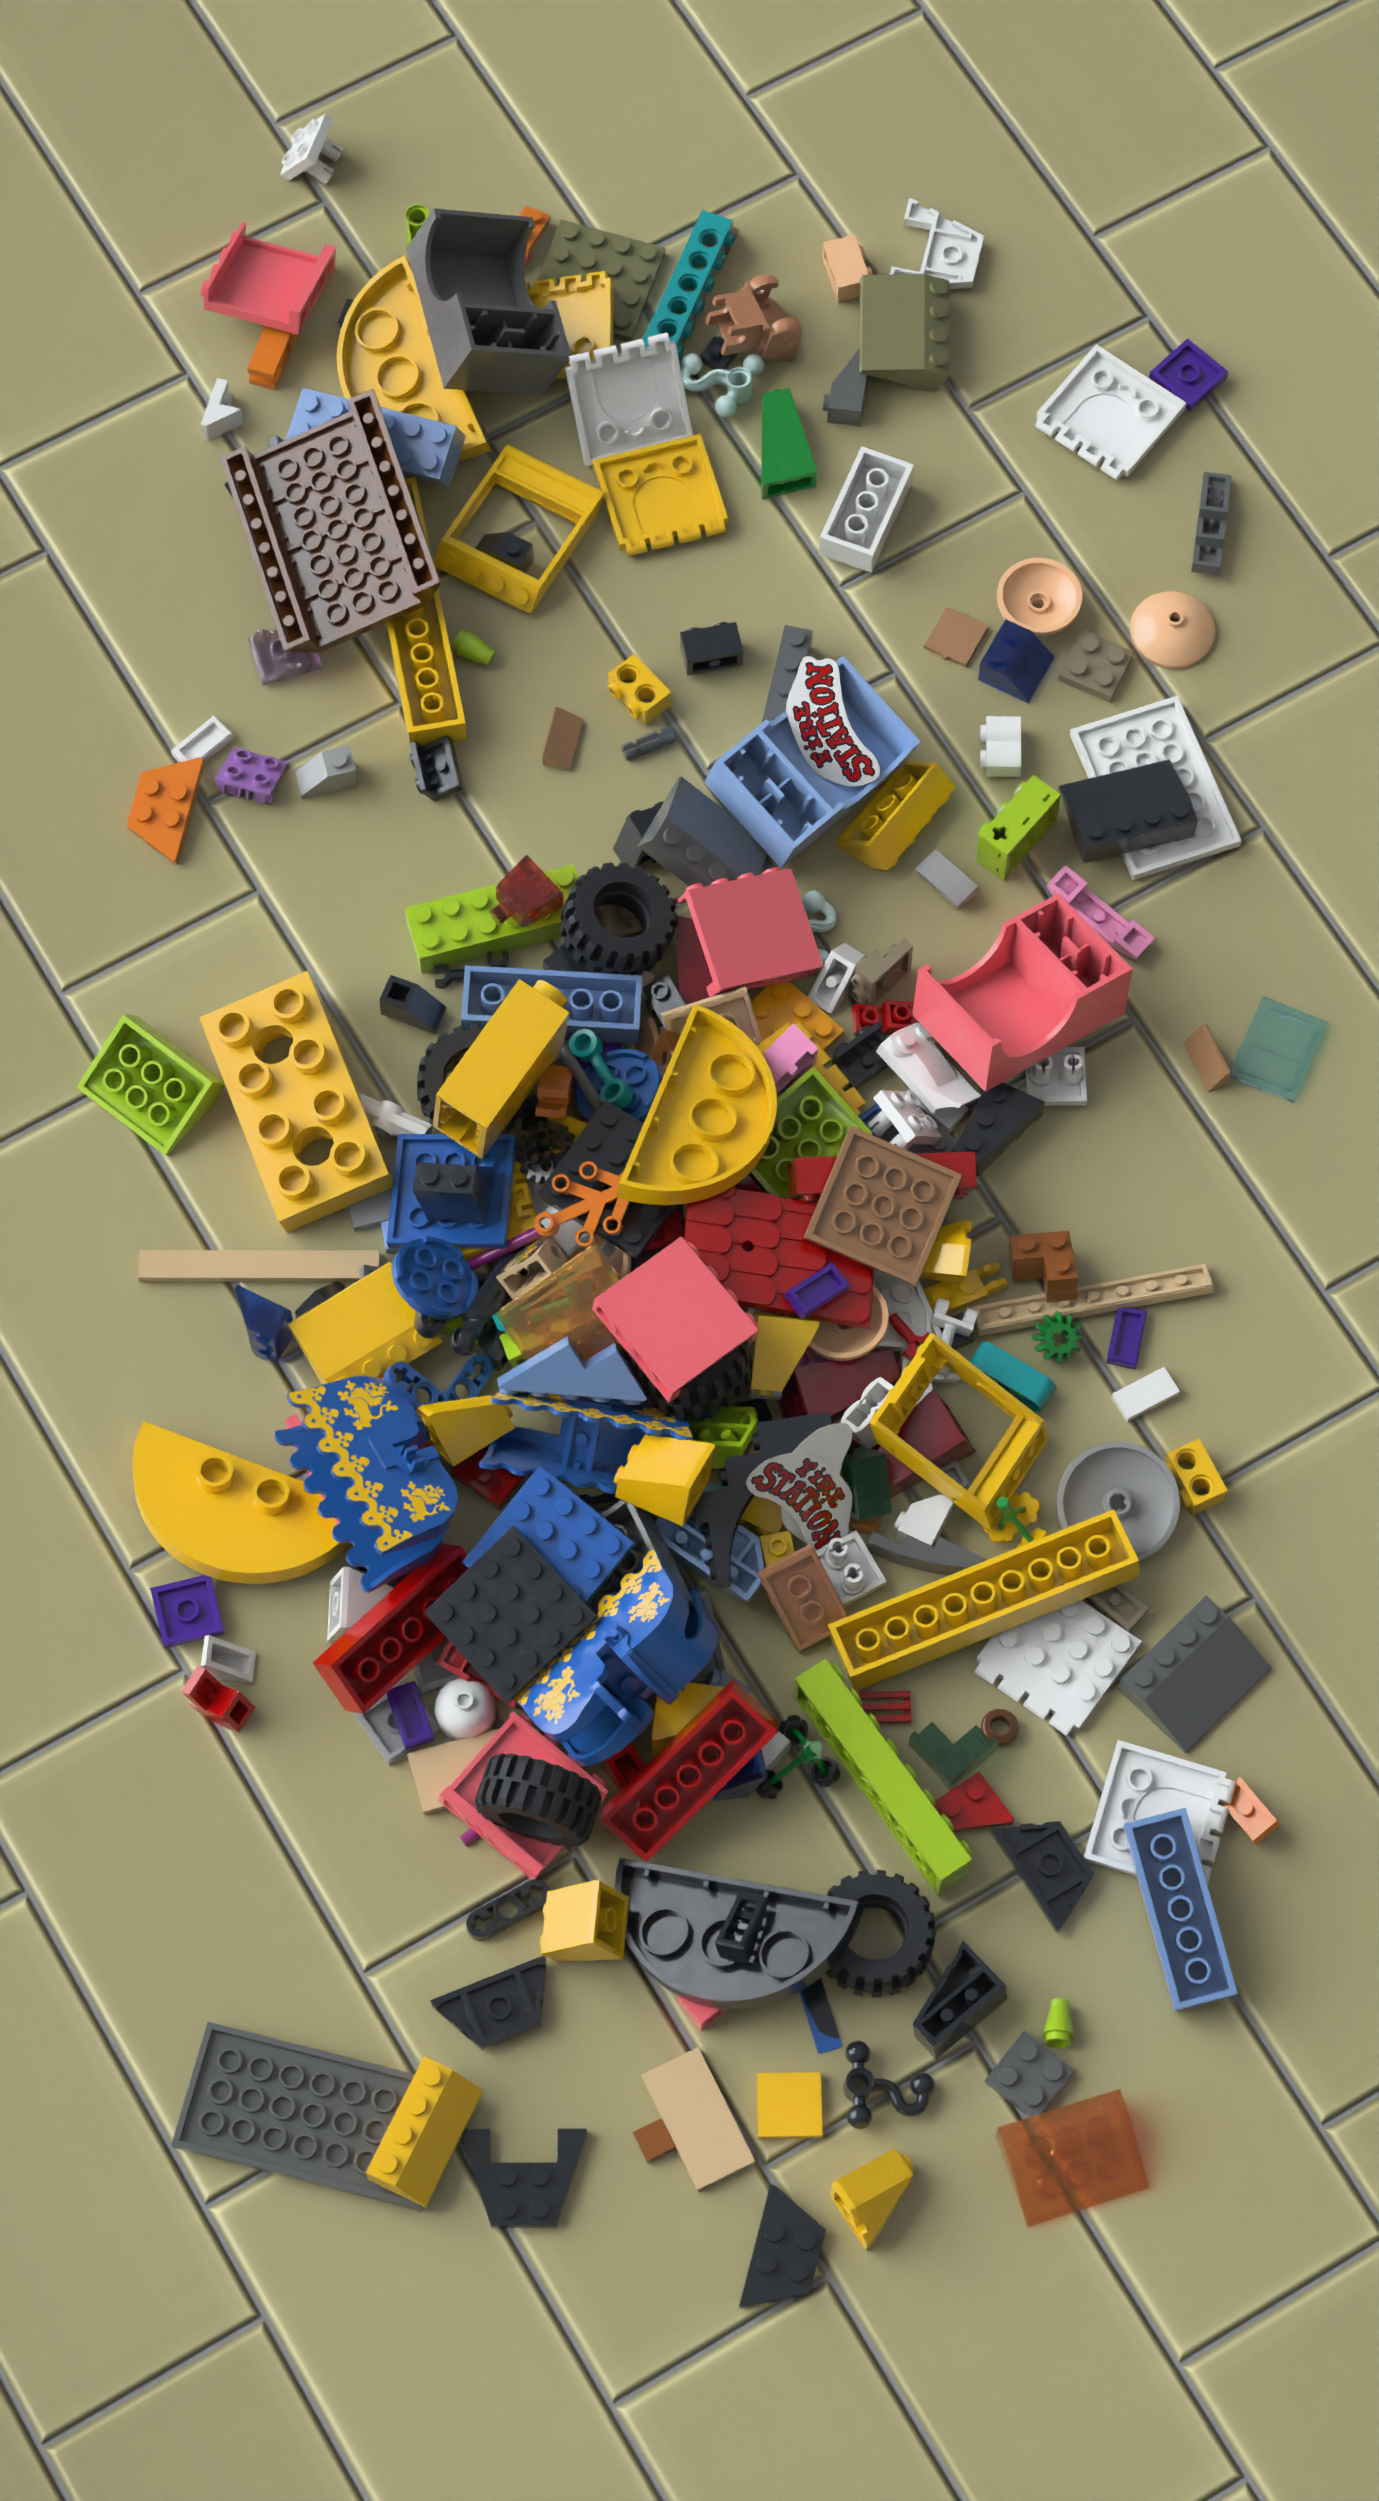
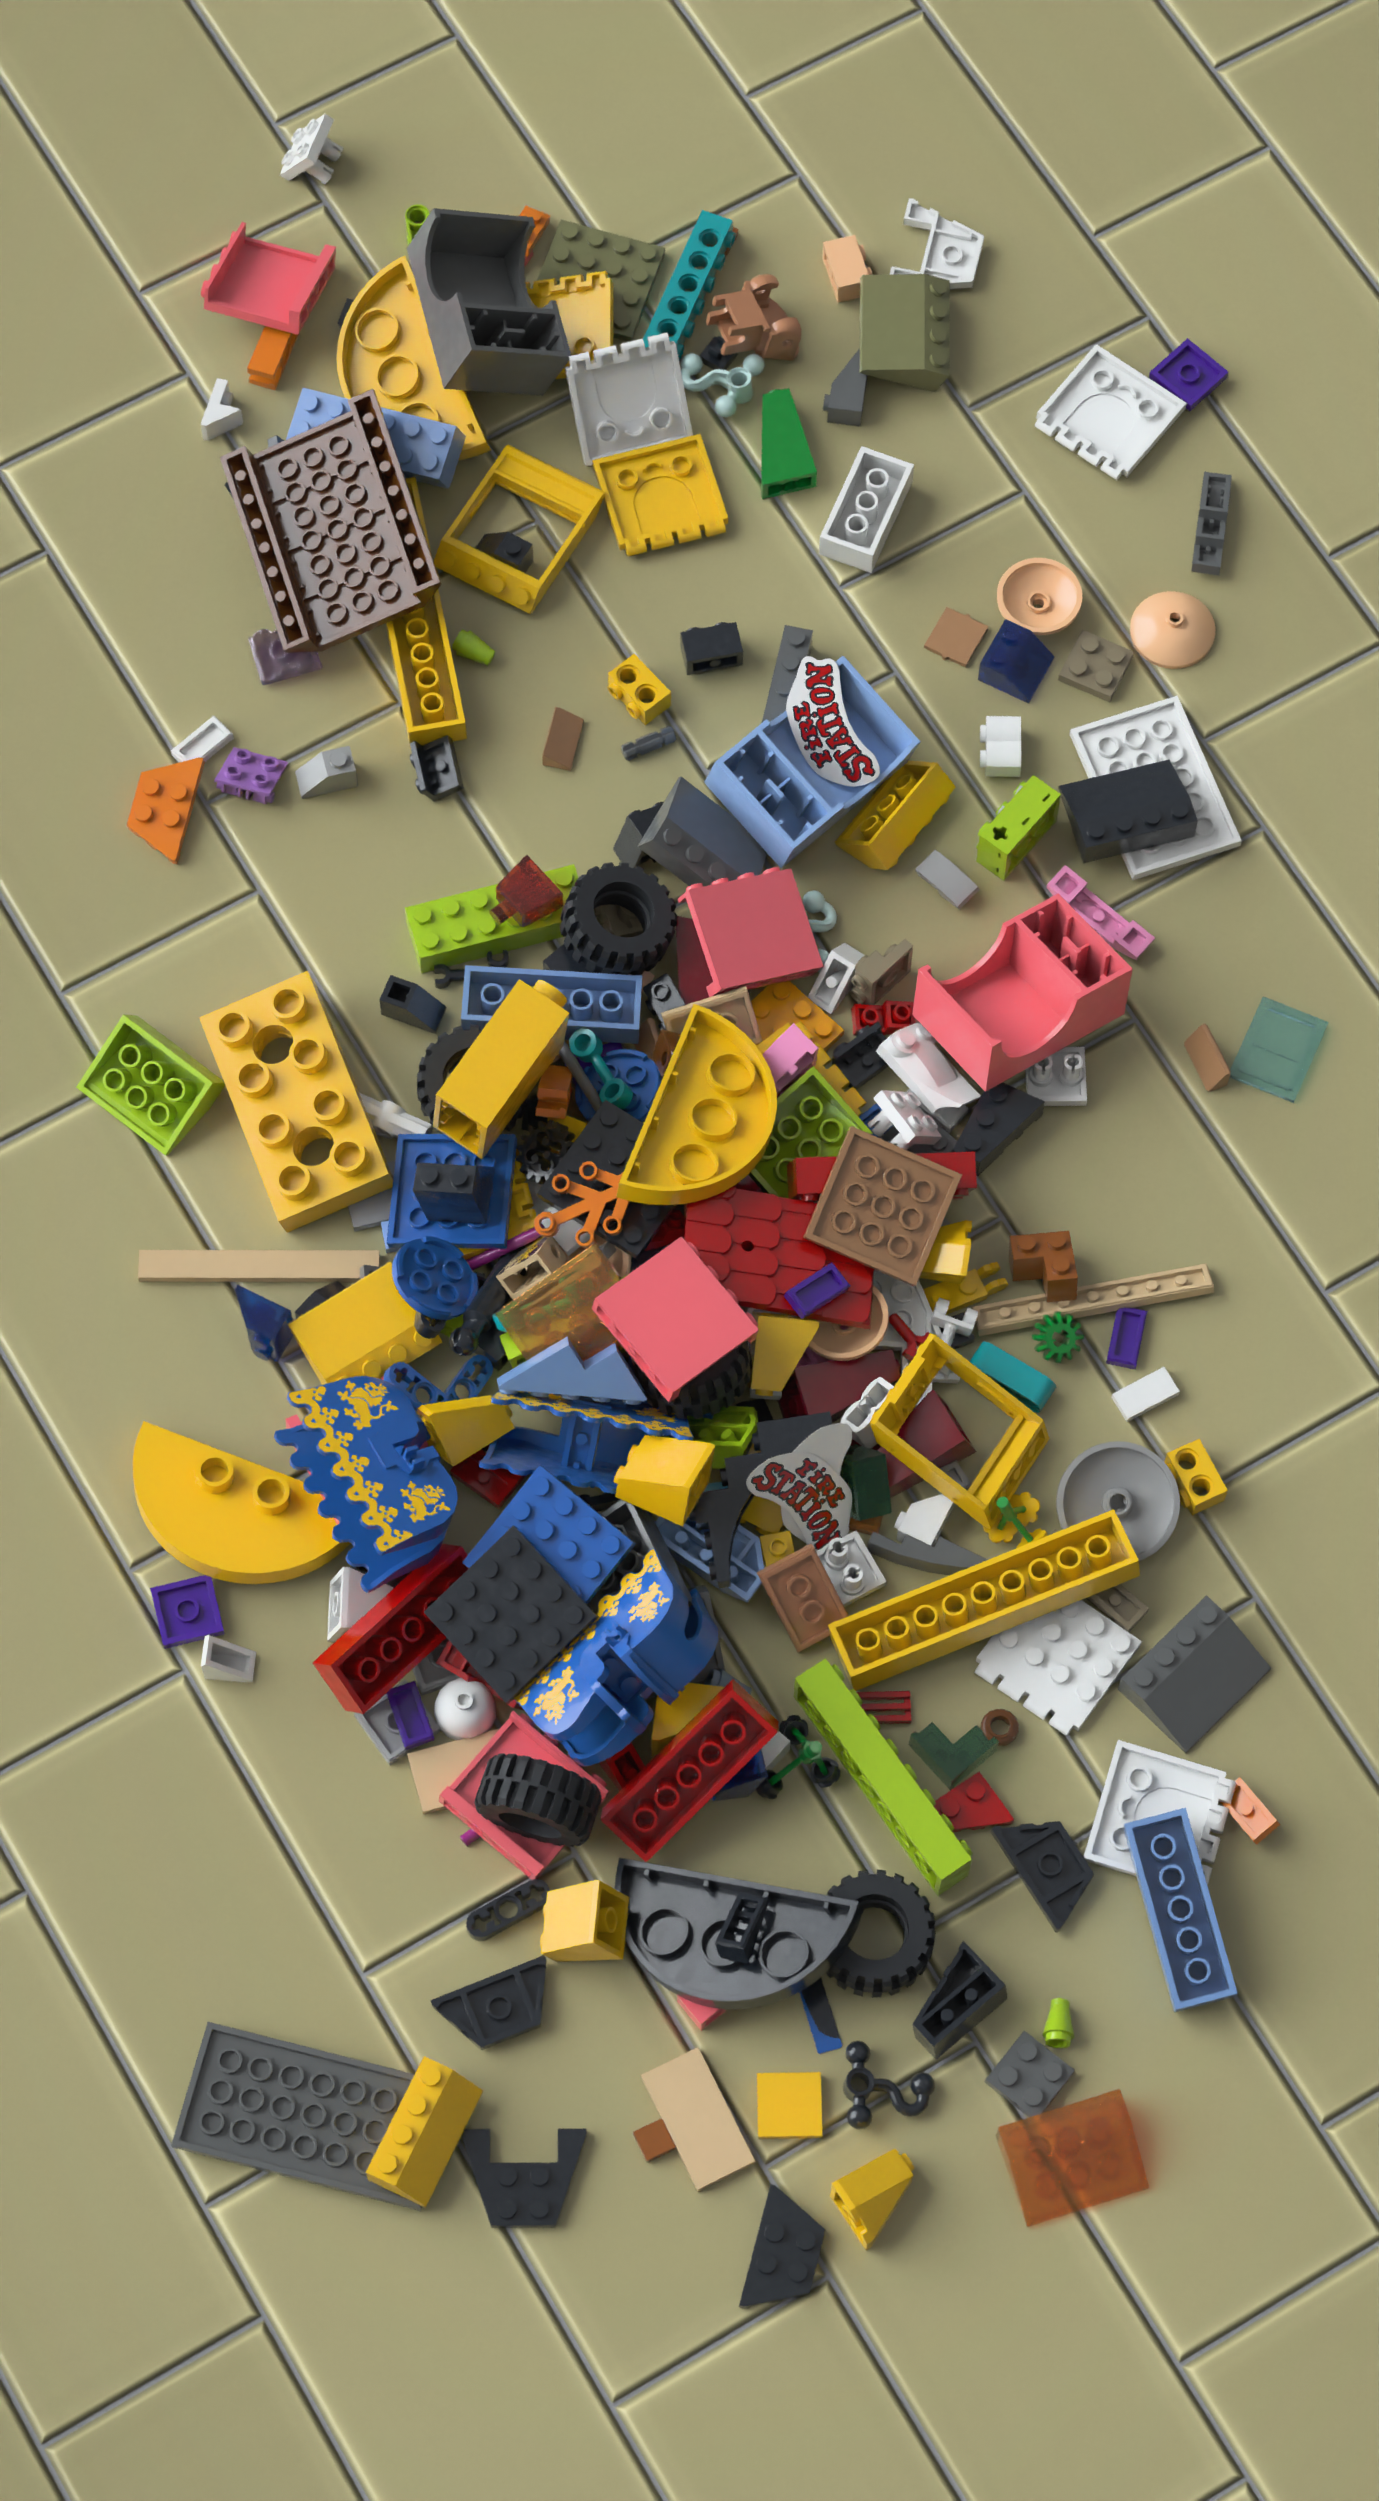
(217, 1701): red brick -> none

